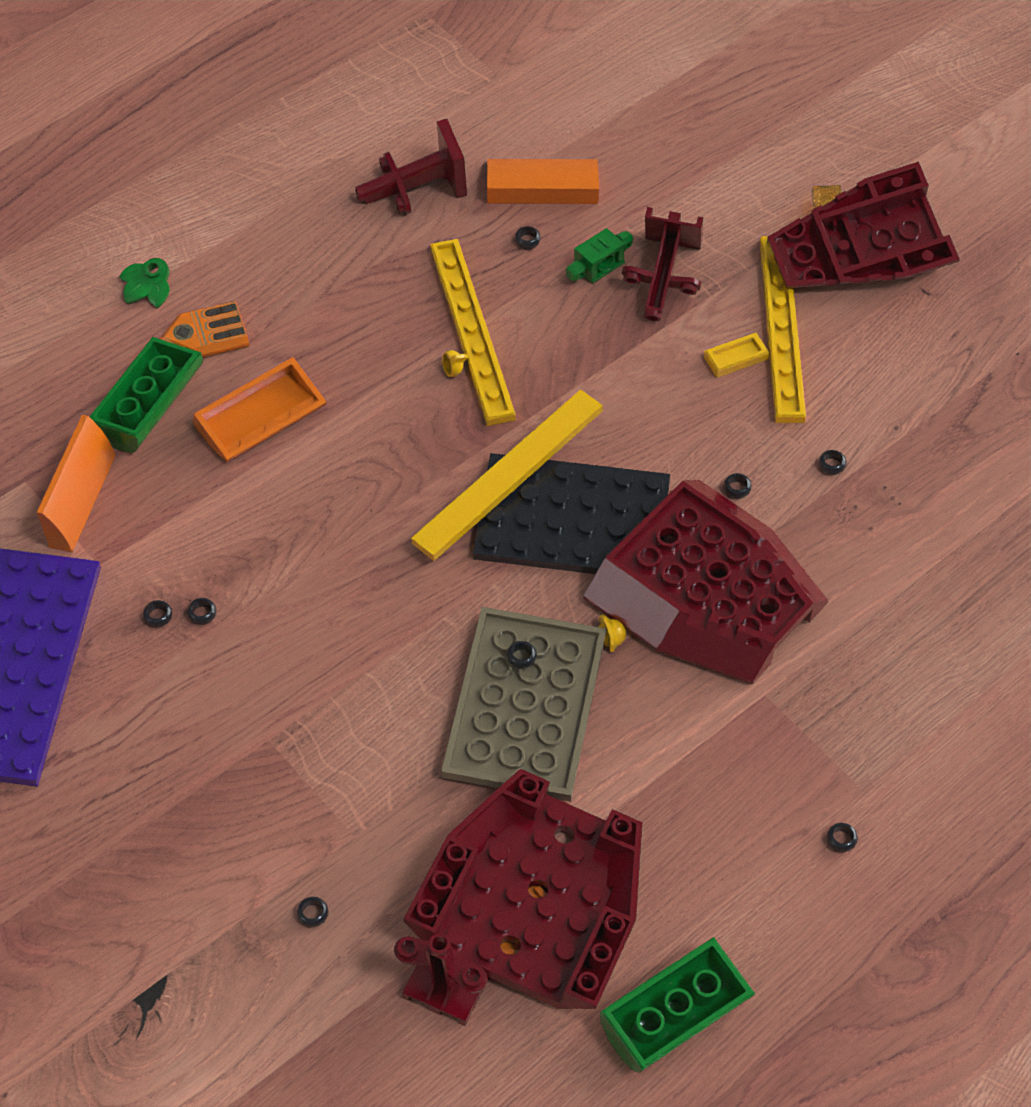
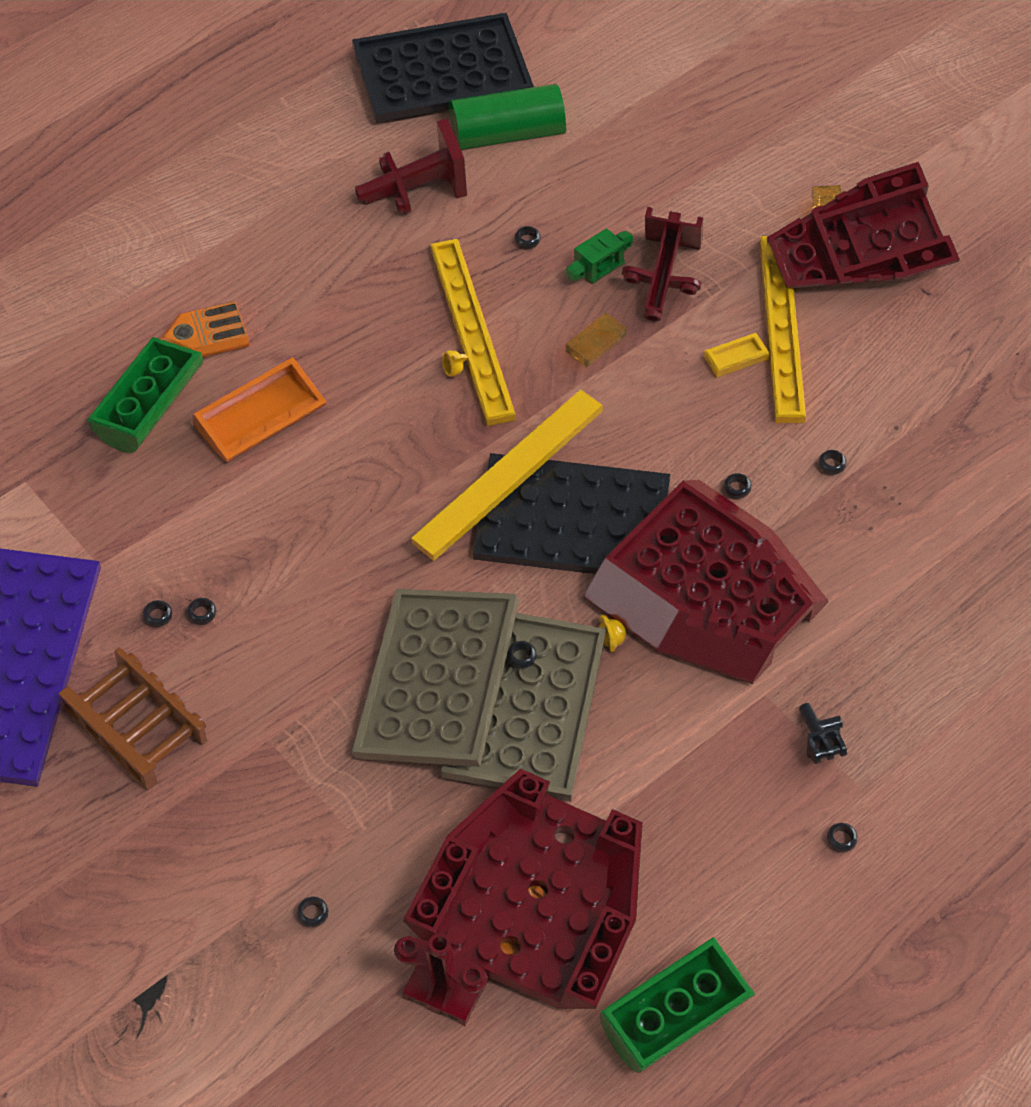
(75, 485): orange slope -> none
(122, 746): none -> dark orange fence
(143, 283): green plate -> none
(429, 65): none -> black plate
(436, 677): none -> dark tan plate
(508, 116): none -> green brick
(542, 181): orange slope -> none
(596, 339): none -> clear yellow plate
(824, 737): none -> black arm

